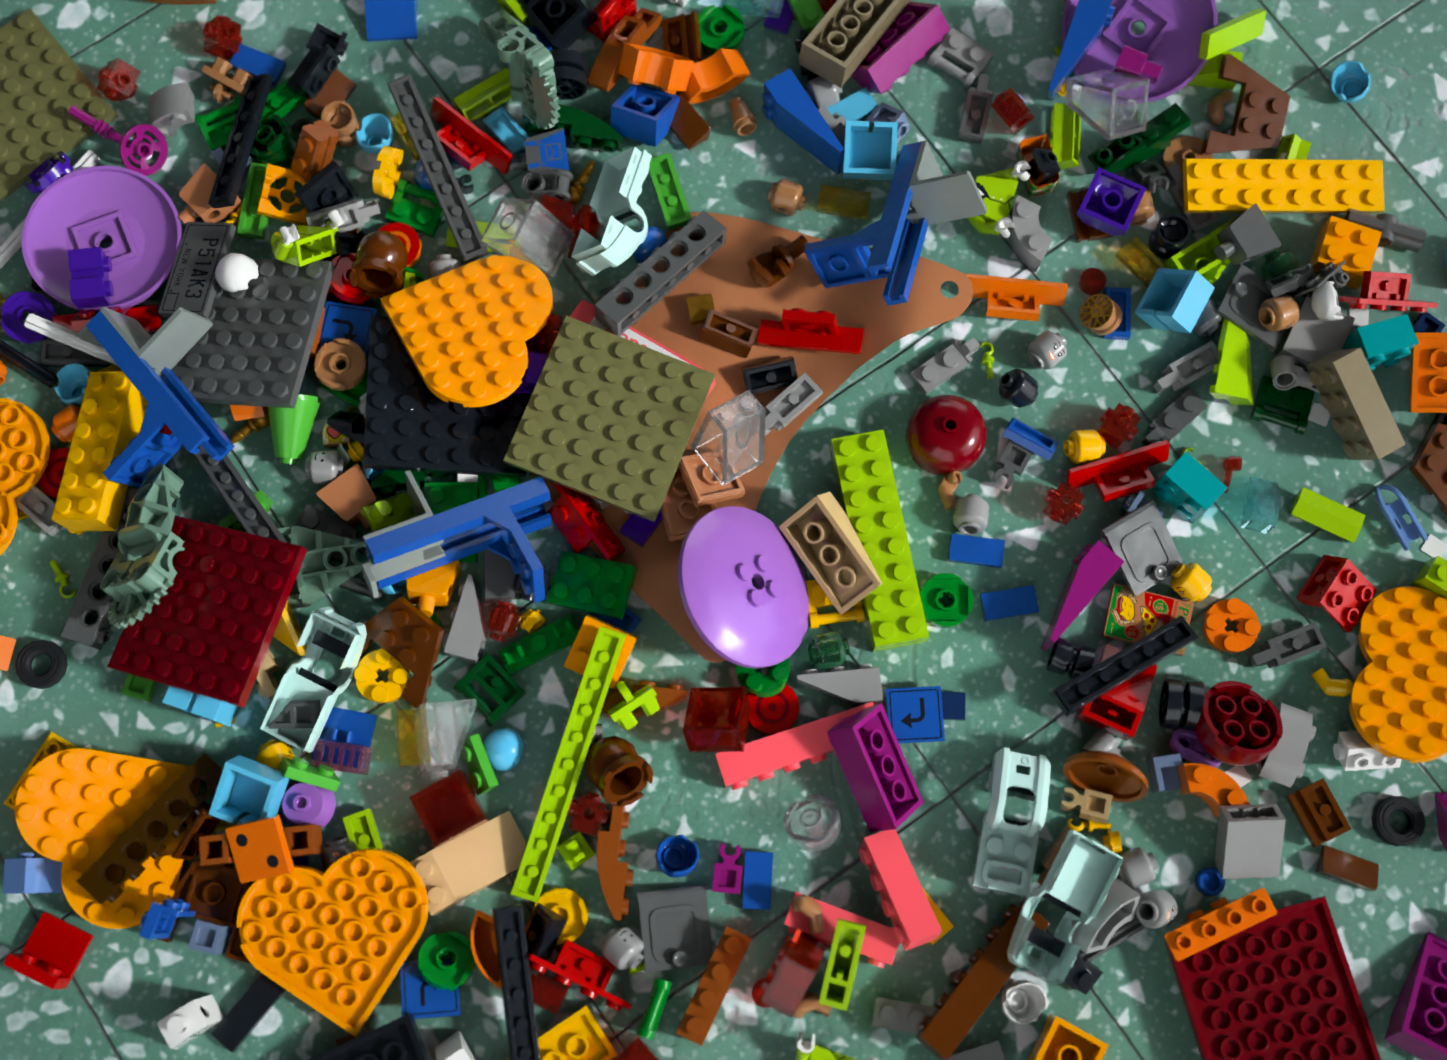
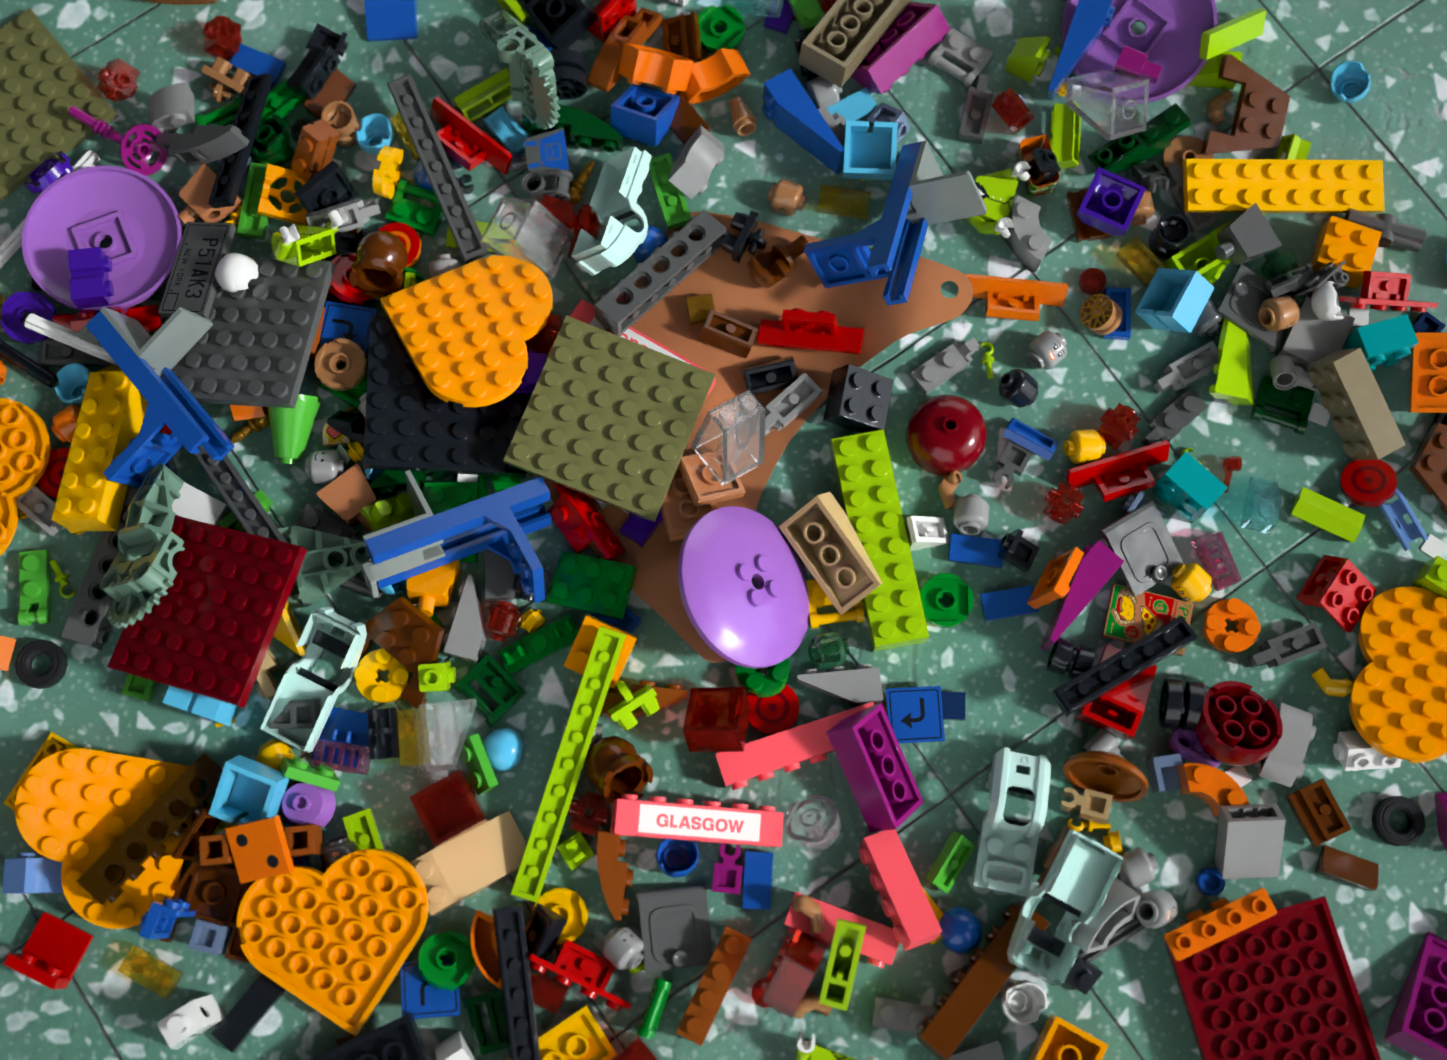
(34, 587): none -> bright green plate
(150, 971): none -> clear yellow plate
(199, 506): none -> white brick
(204, 145): none -> dark grey slope
(383, 733): none -> black hips
(436, 676): none -> lime bracket
(496, 1016): none -> dark green plate
(695, 163): none -> light grey brick
(696, 822): none -> brick
(737, 245): none -> black hips
(858, 399): none -> black brick
(925, 532): none -> white slope
(950, 862): none -> bright green plate
(960, 930): none -> blue hair
(1018, 550): none -> black bracket
(1029, 57): none -> lime slope
(1056, 578): none -> orange plate
(1225, 556): none -> clear pink slope
(1368, 482): none -> red tile

